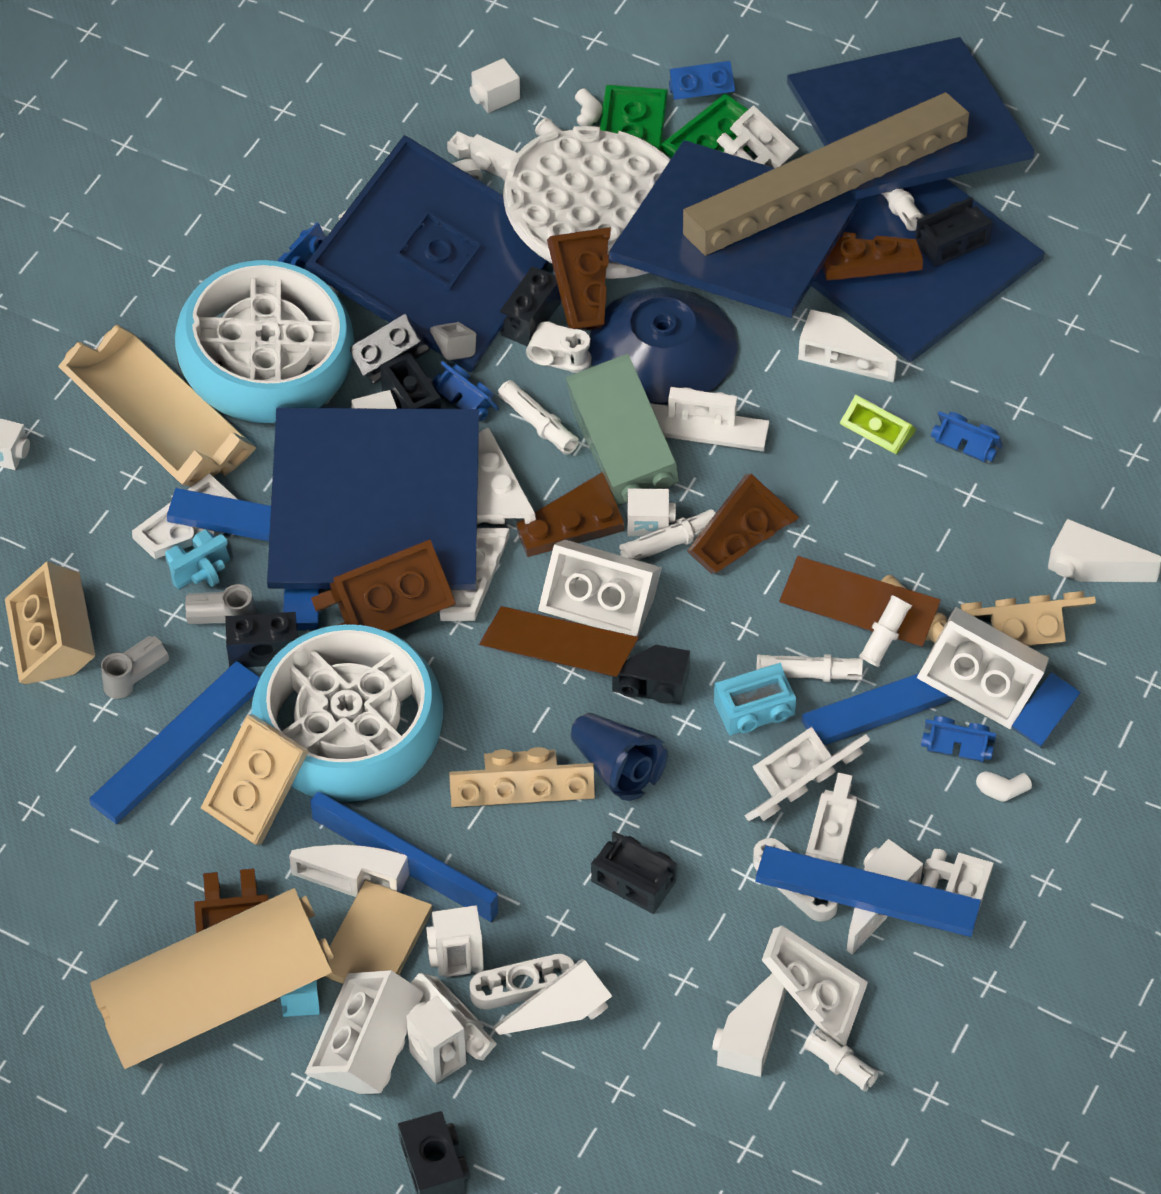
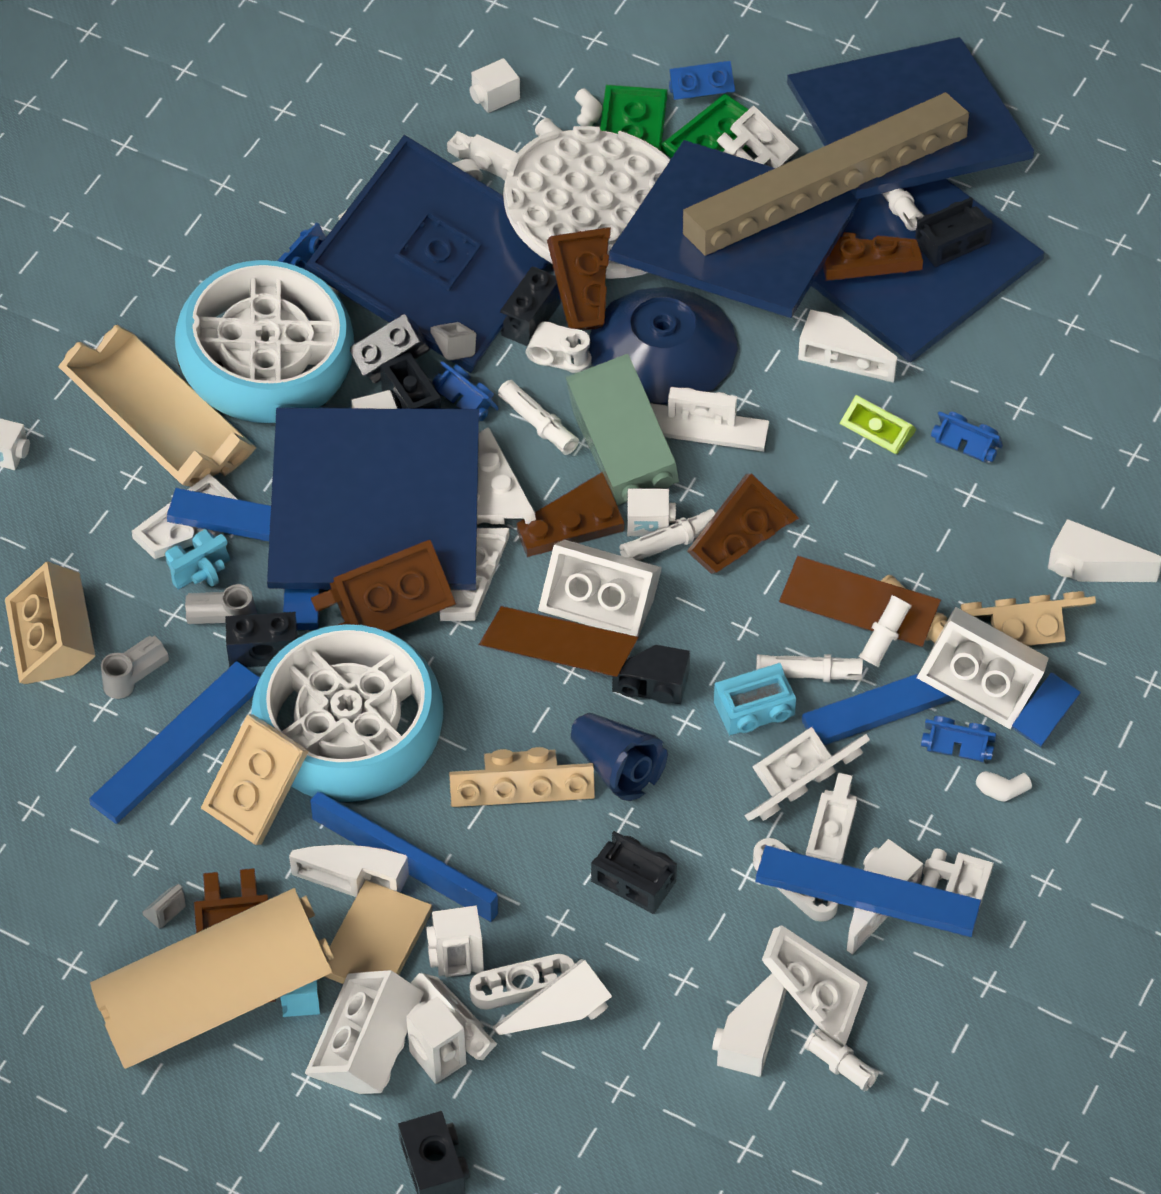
(165, 906): none -> light grey slope

